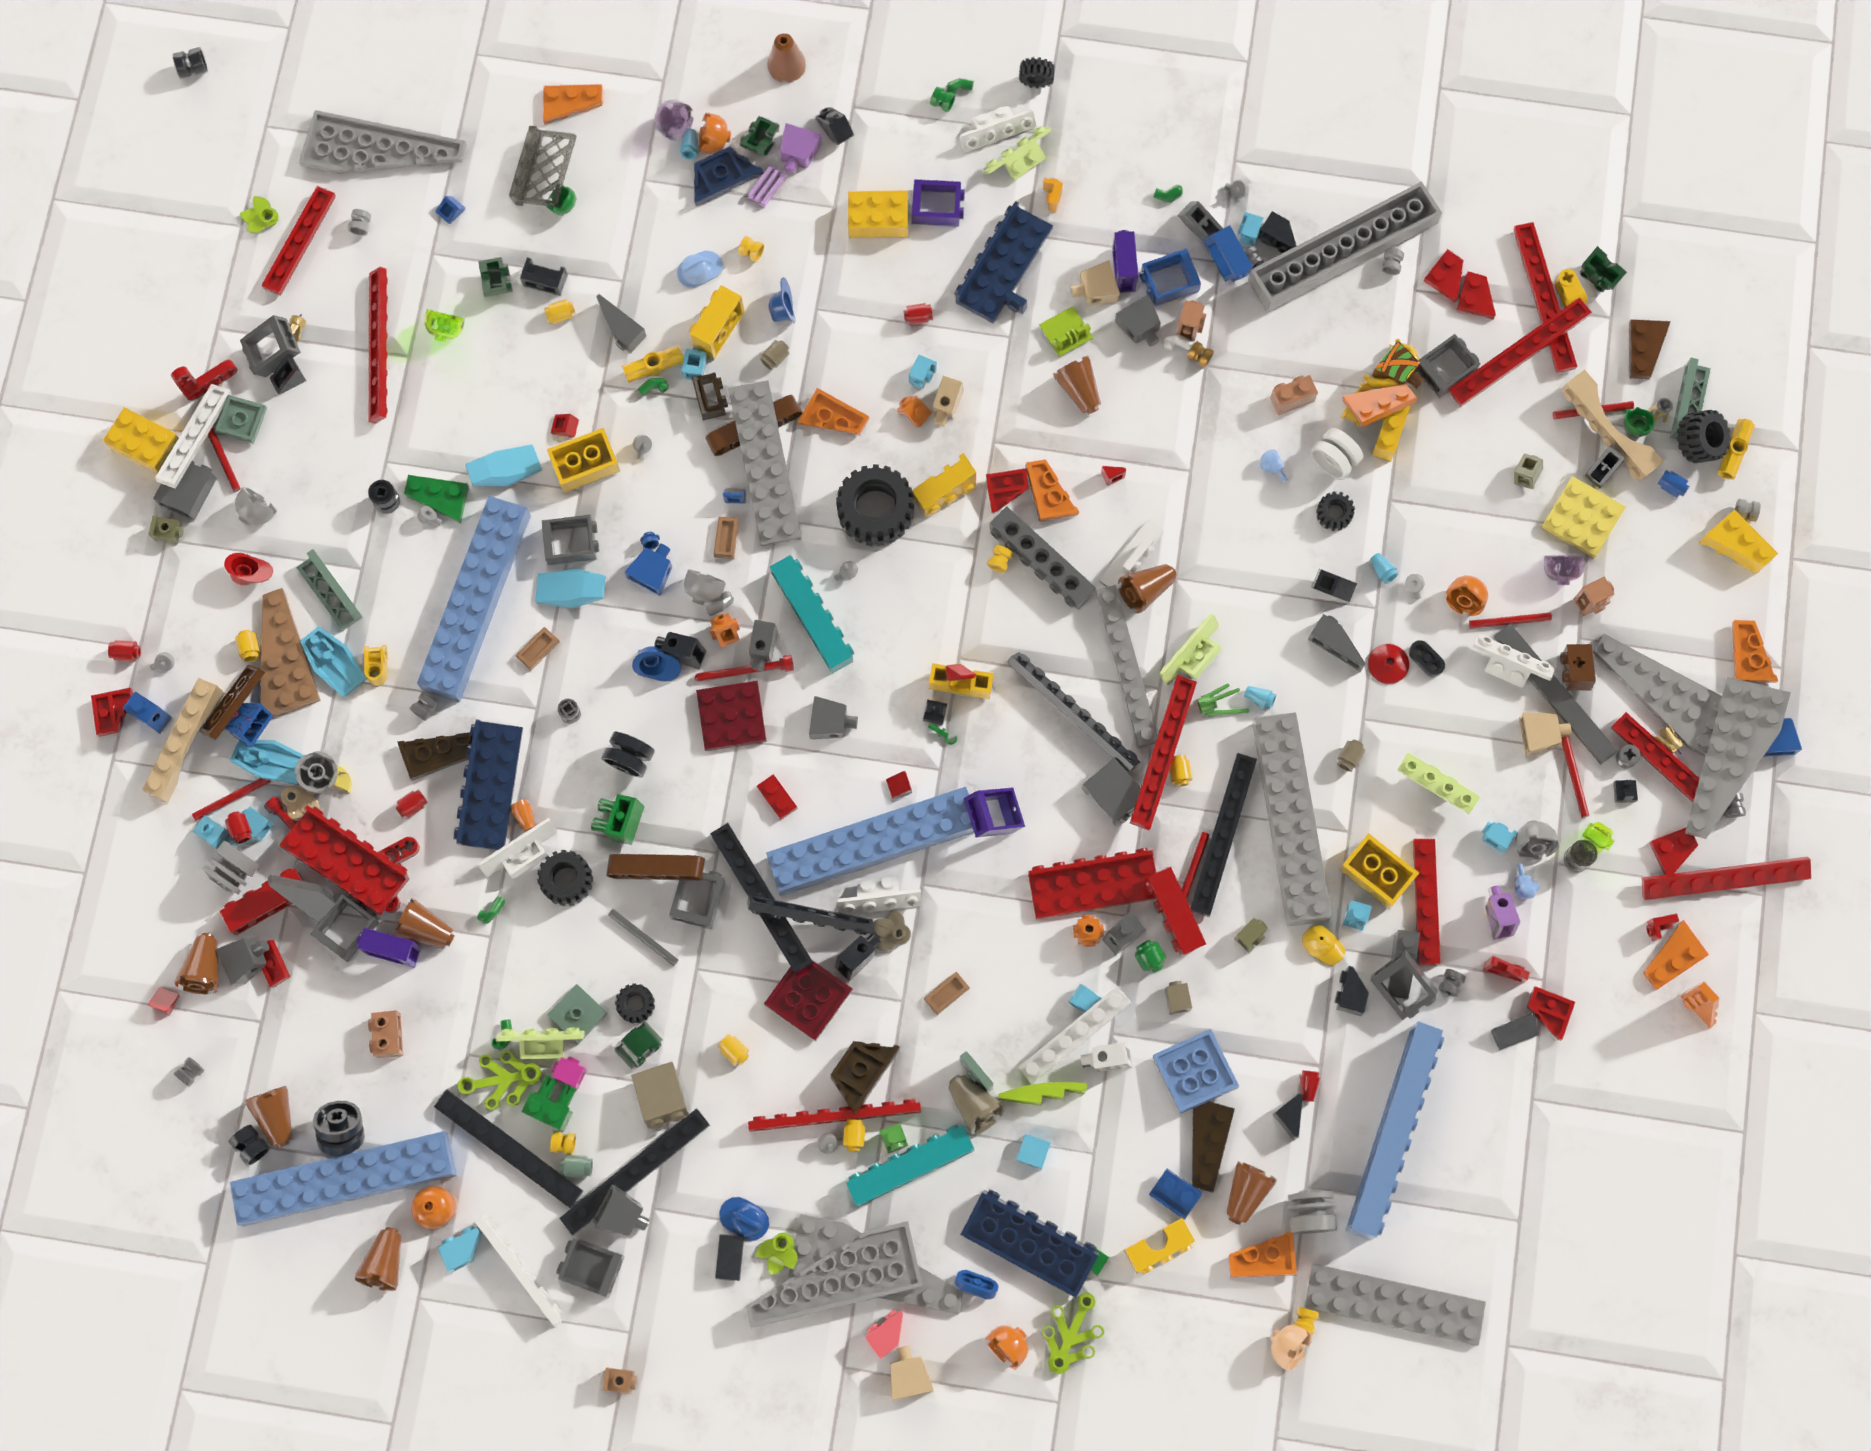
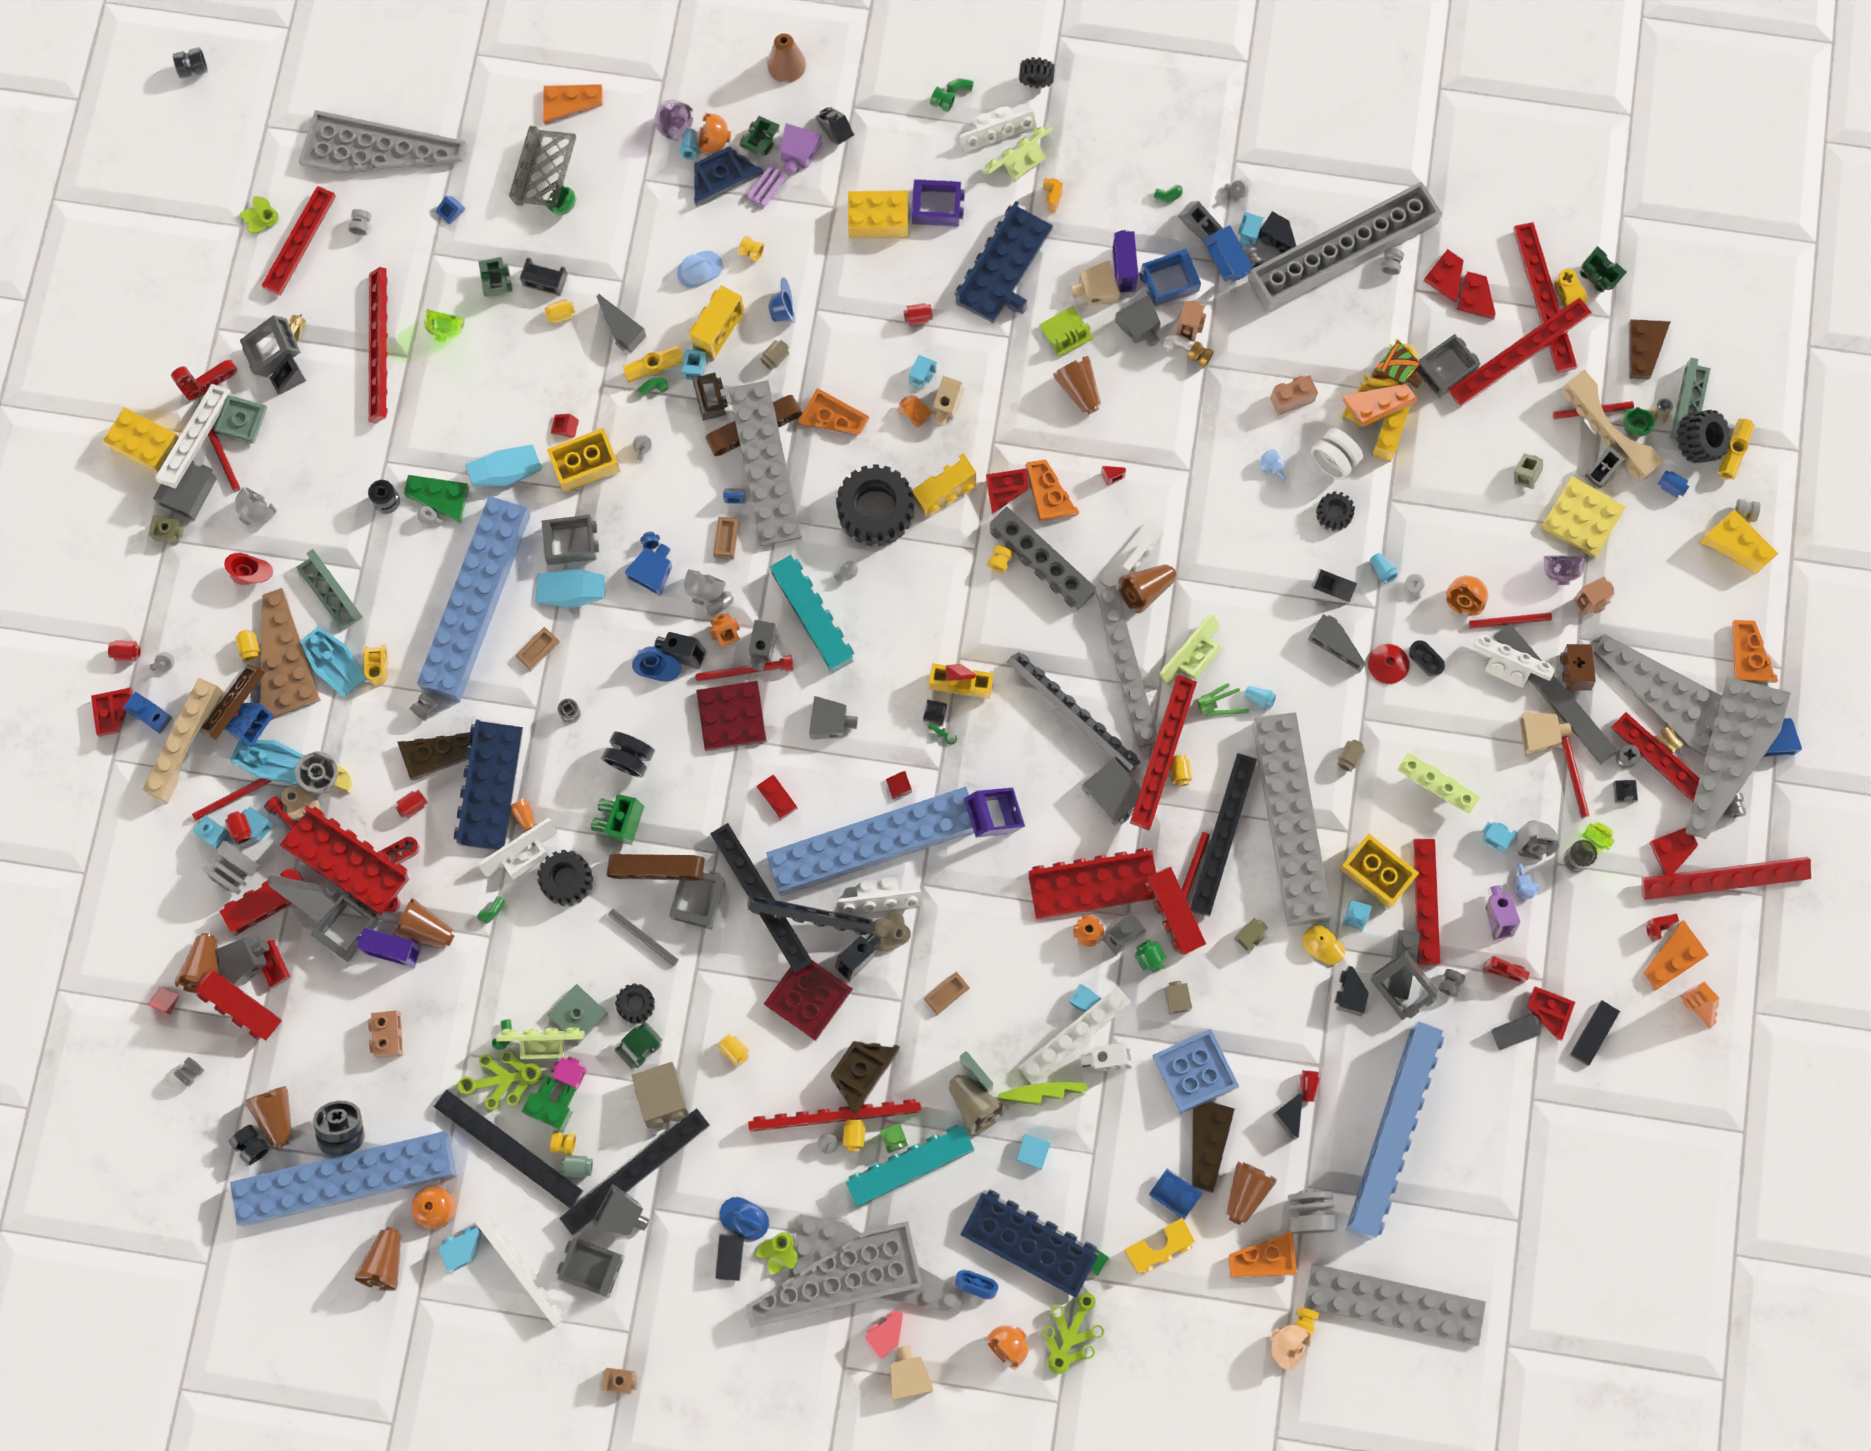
(238, 1004): none -> red brick
(1594, 1033): none -> black tile

